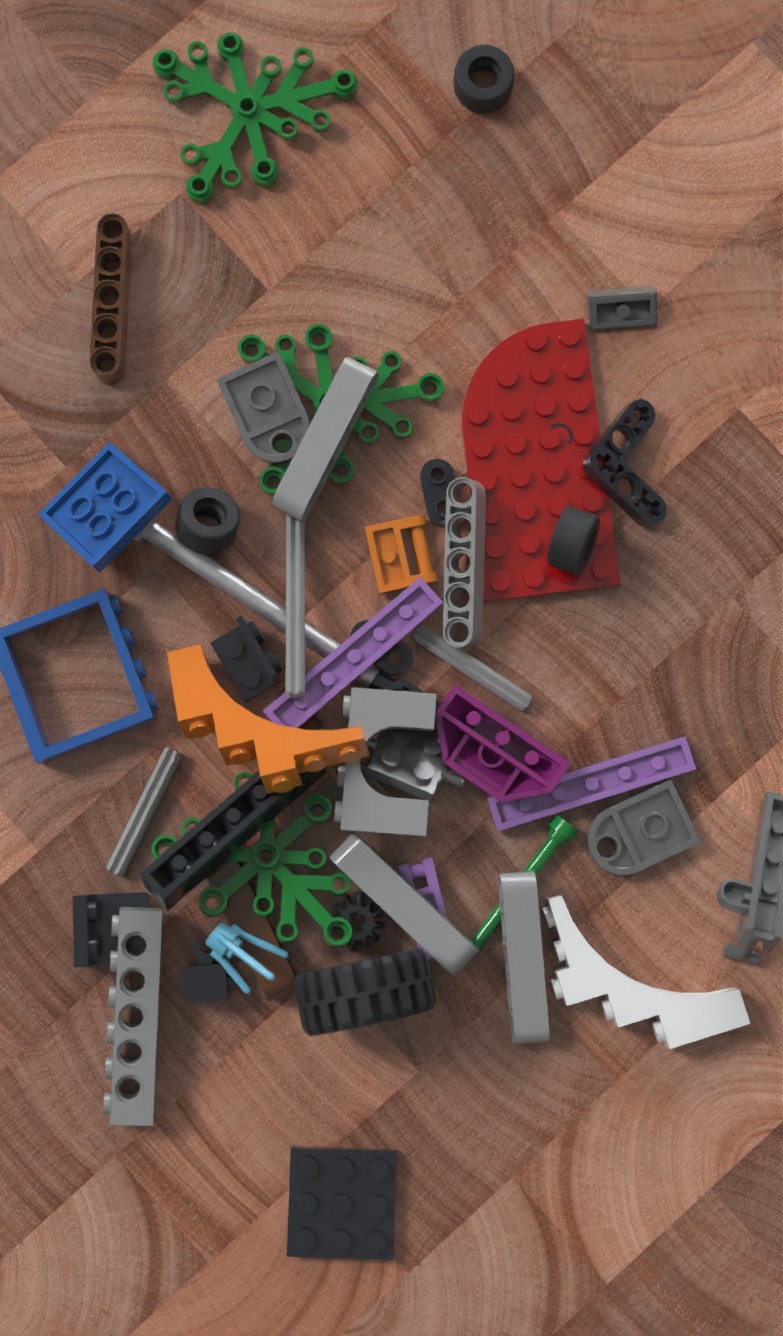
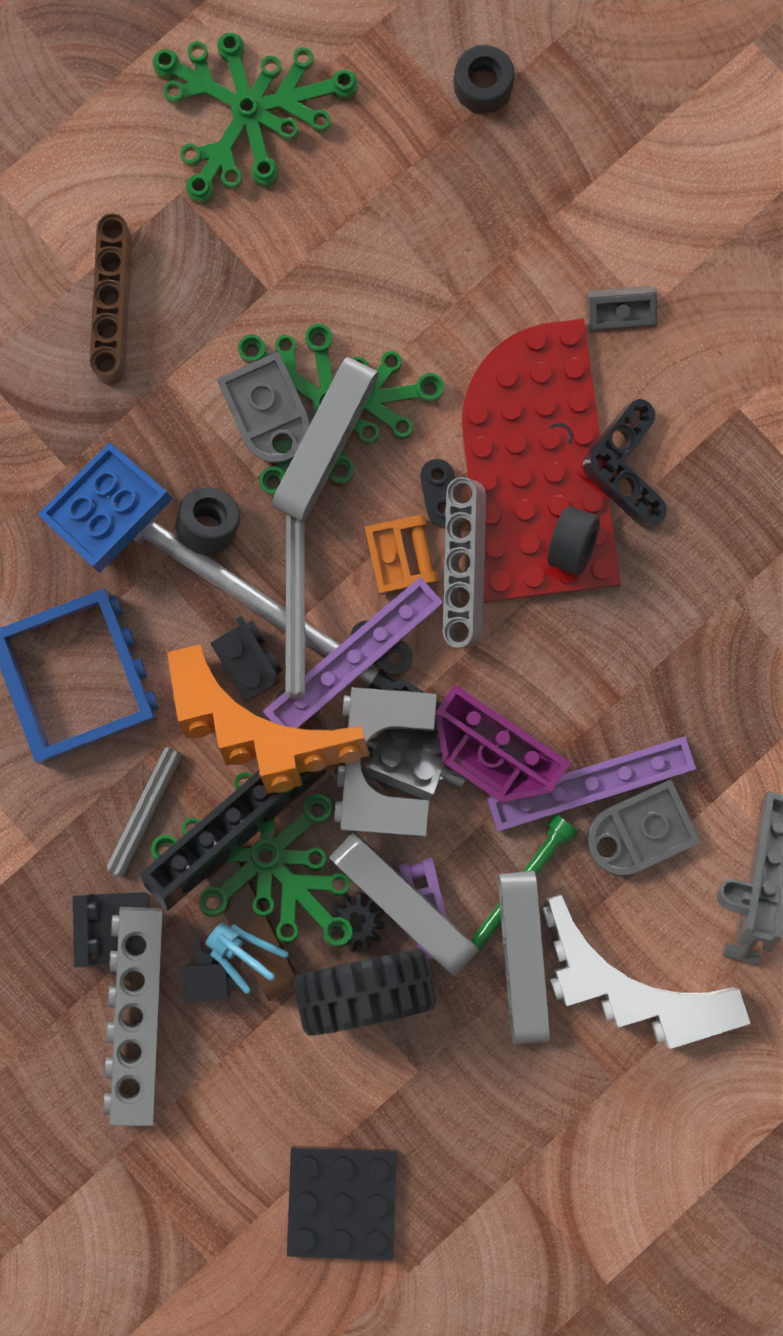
(472, 668): light grey axle -> none

